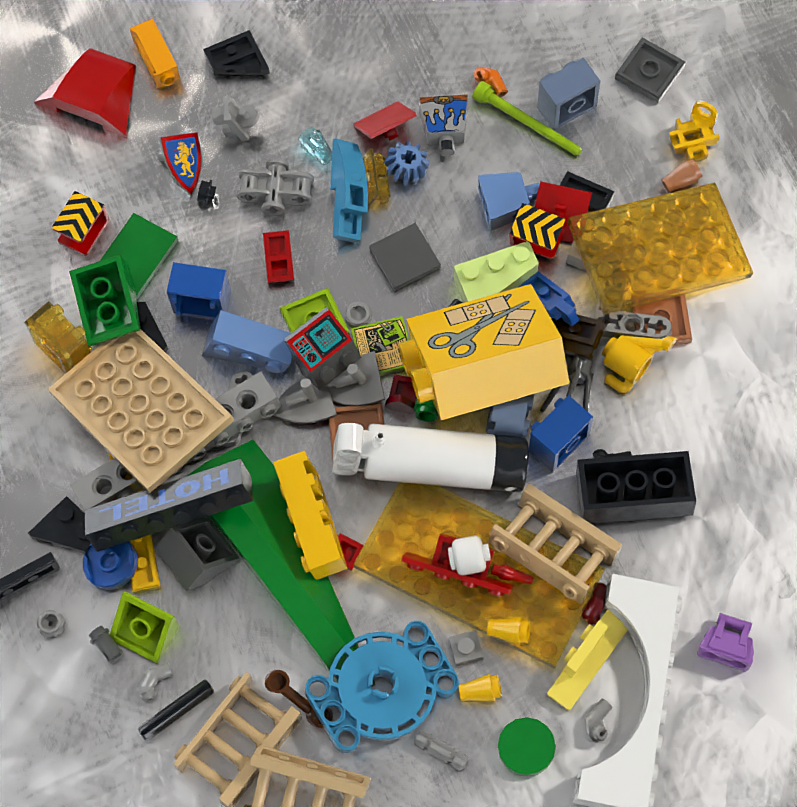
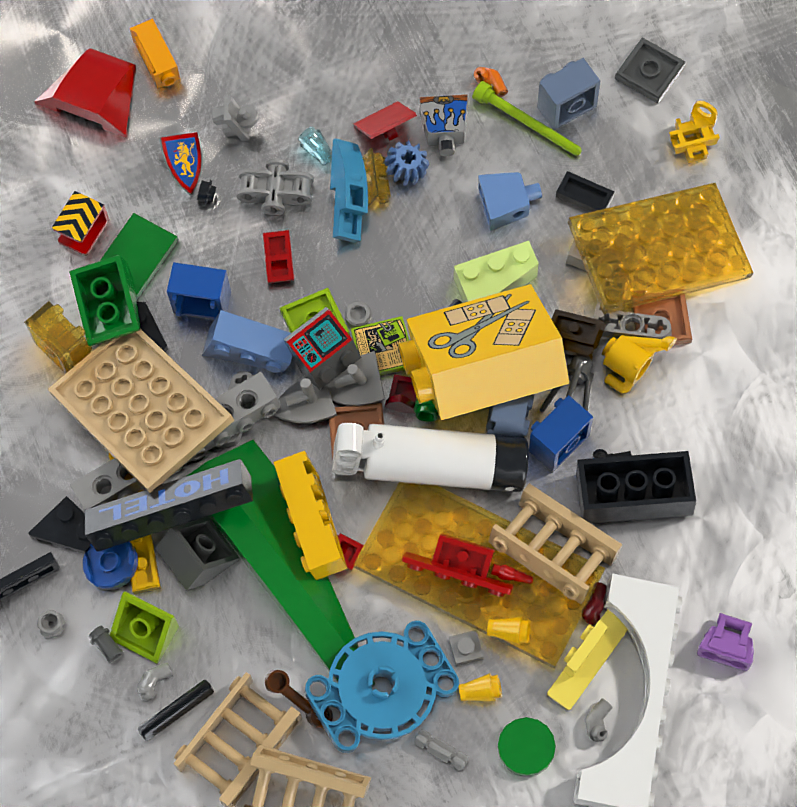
(237, 56): black wing -> none
(405, 256): dark grey tile -> none
(469, 555): white head -> none
(538, 228): piece -> none
(554, 299): blue hinge -> none
(562, 202): red piece -> none
(682, 176): nougat cone -> none

